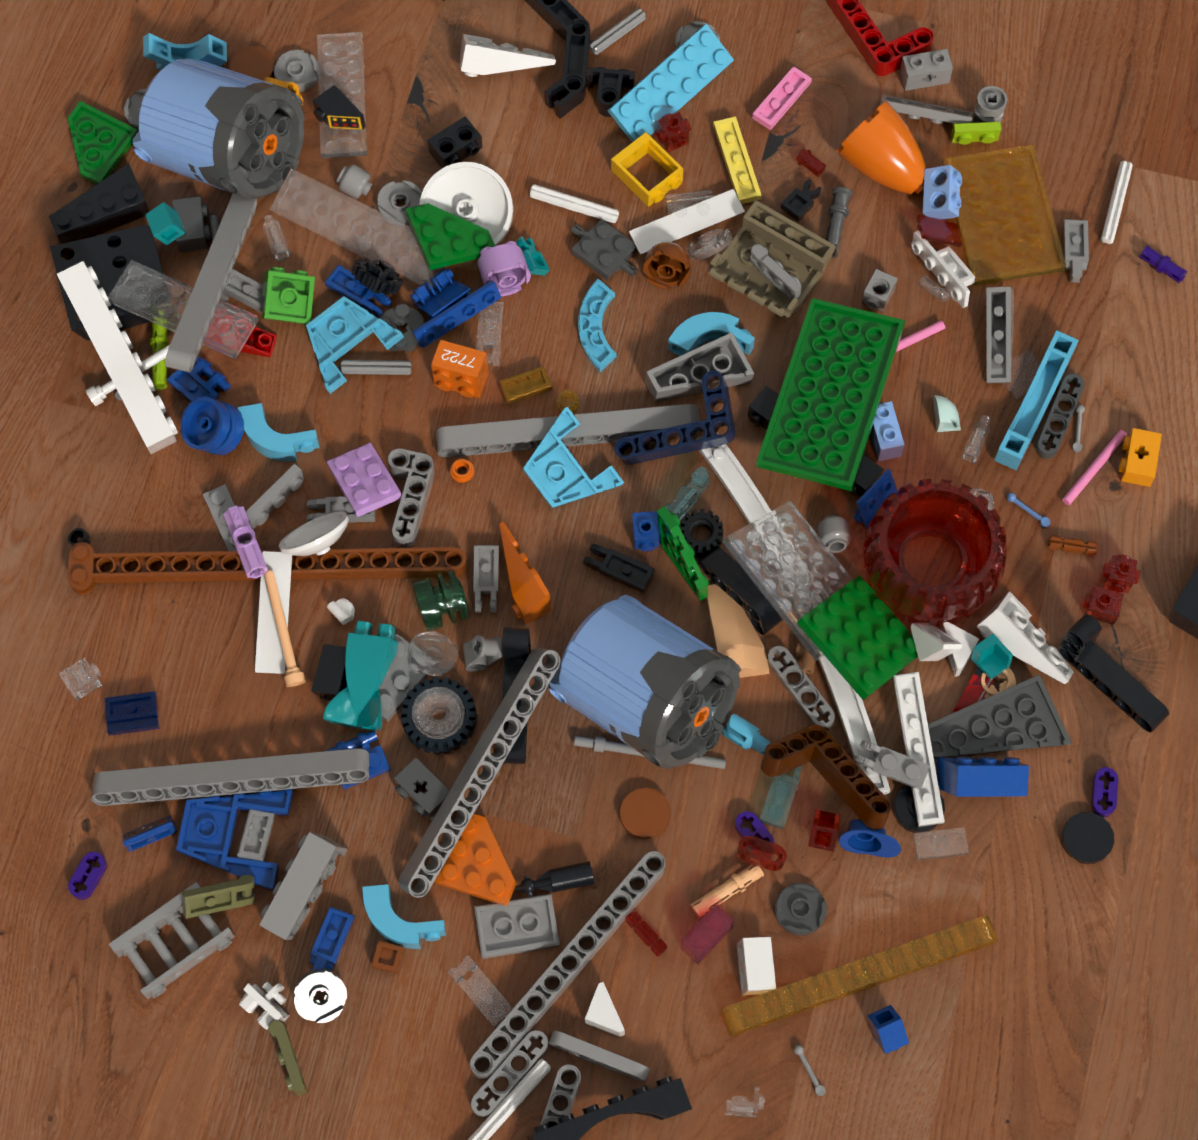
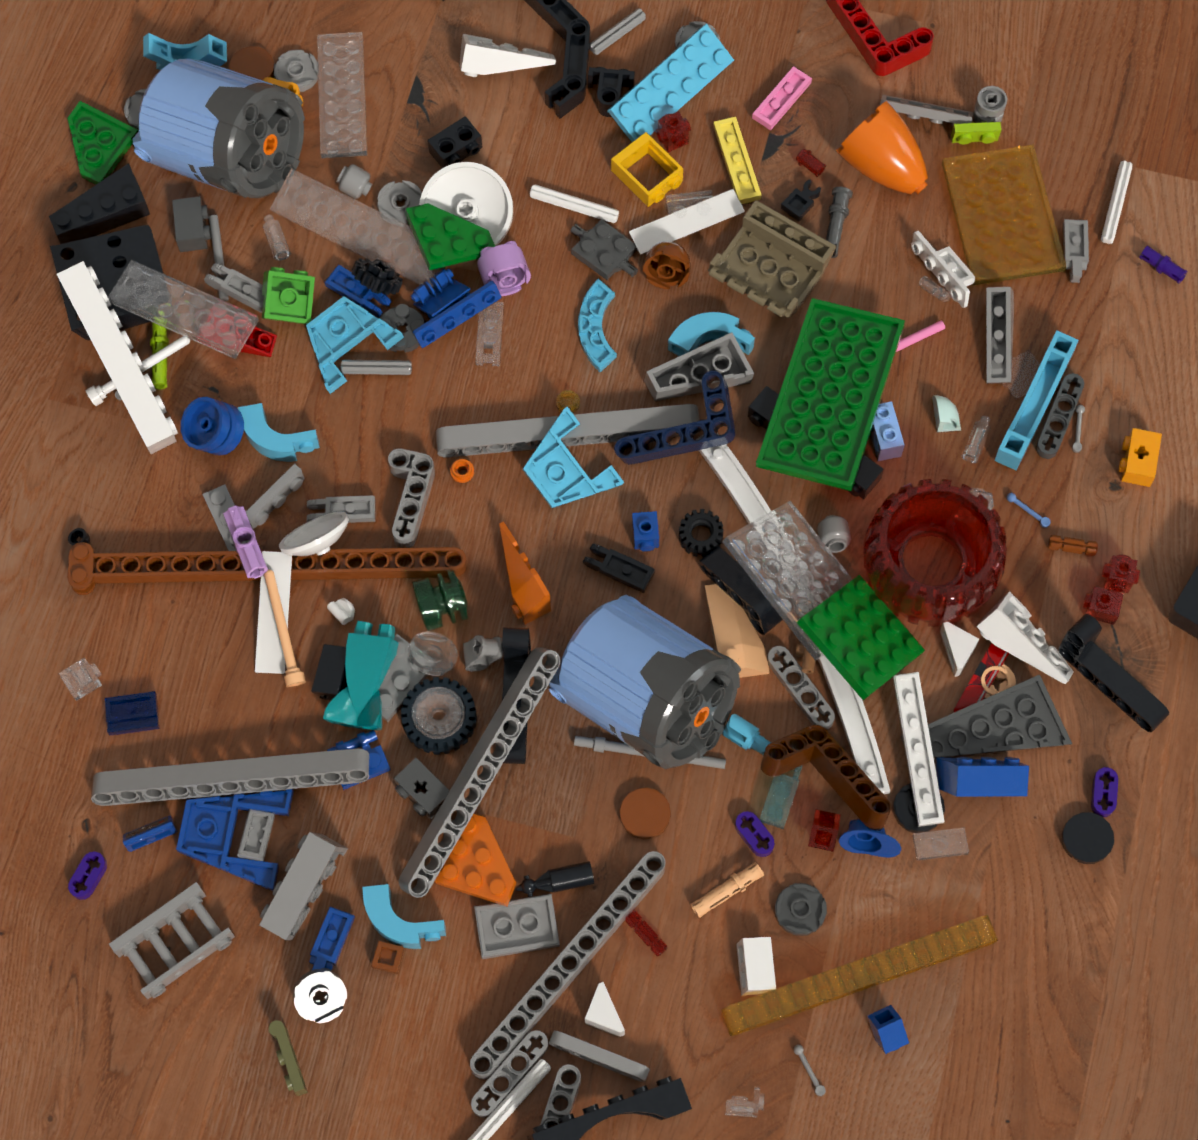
(165, 223): teal panel -> none
(193, 387): blue plate -> none
(210, 284): light grey beam -> none
(218, 897): olive plate -> none
(256, 996): white hips -> none
(337, 110): black slope -> none
(364, 479): lavender plate -> none
(460, 369): orange brick -> none
(481, 992): clear plate -> none
(486, 575): light grey hinge -> none
(525, 385): pearl gold plate -> none
(534, 259): teal plate -> none
(680, 552): green plate -> none
(690, 494): clear light blue hinge -> none
(706, 934): clear pink brick -> none
(709, 244): clear tile -> none
(761, 853): clear red beam -> none
(775, 273): light grey hinge -> none
(874, 498): blue hinge -> none
(882, 282): light grey brick -> none
(894, 765): light grey hinge -> none
(926, 69): light grey brick -> none
(932, 642): white slope -> none
(936, 193): light blue brick -> none
(939, 230): clear red piece -> none
(991, 656): teal panel -> none
(1094, 467): bright pink bar -> none

